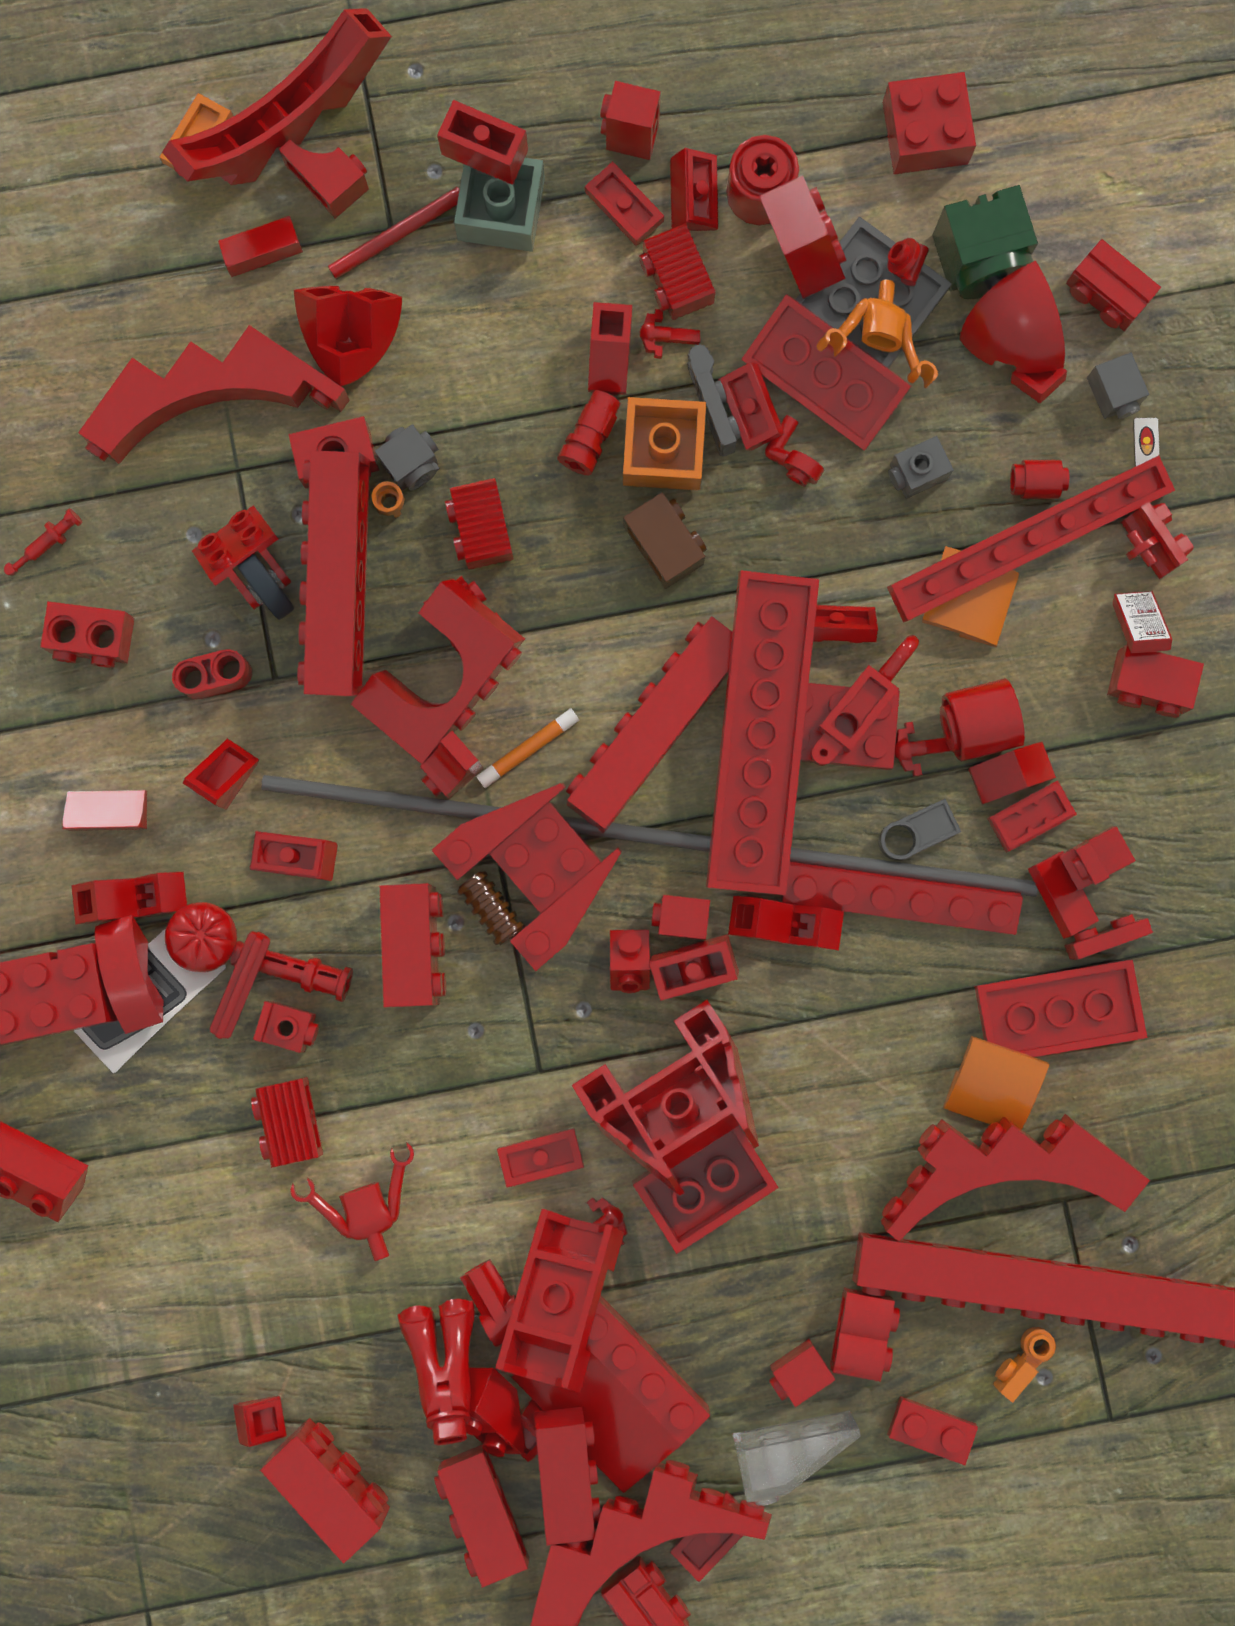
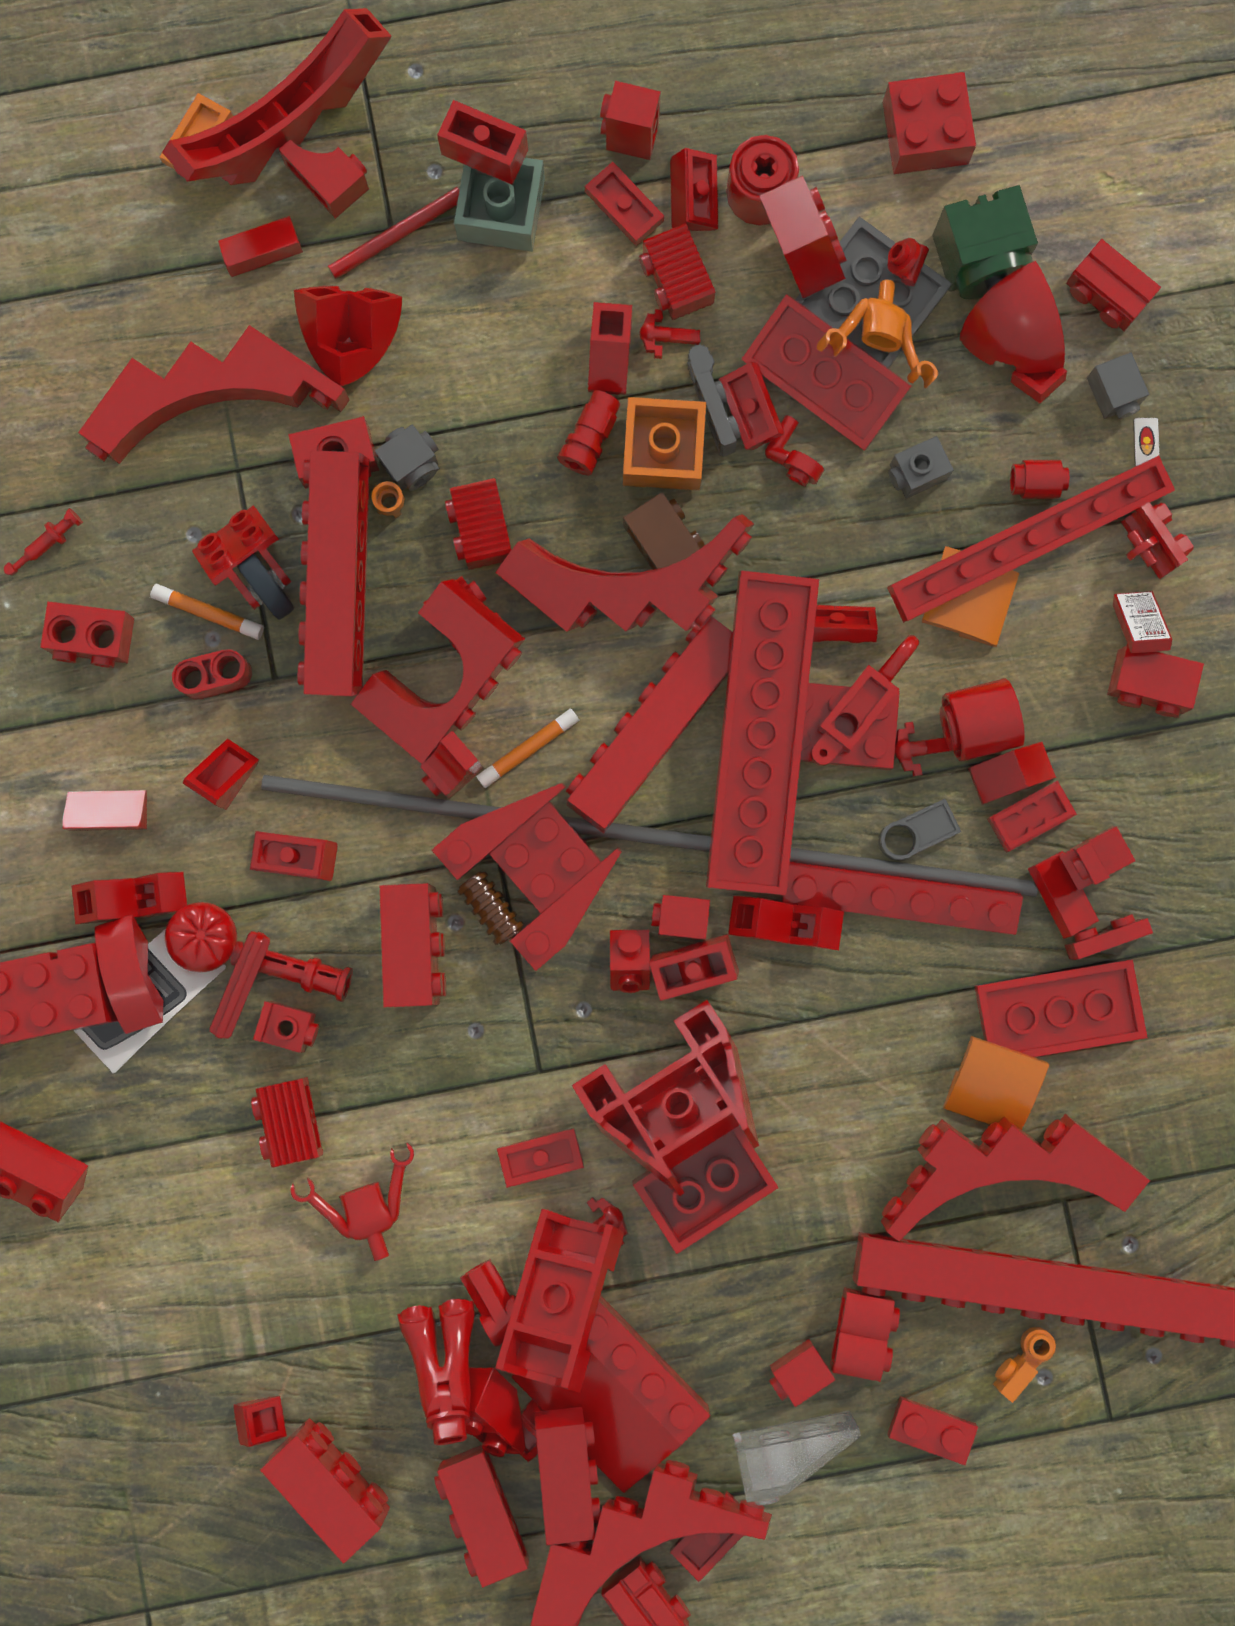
(207, 611): none -> orange bar
(570, 591): none -> red arch

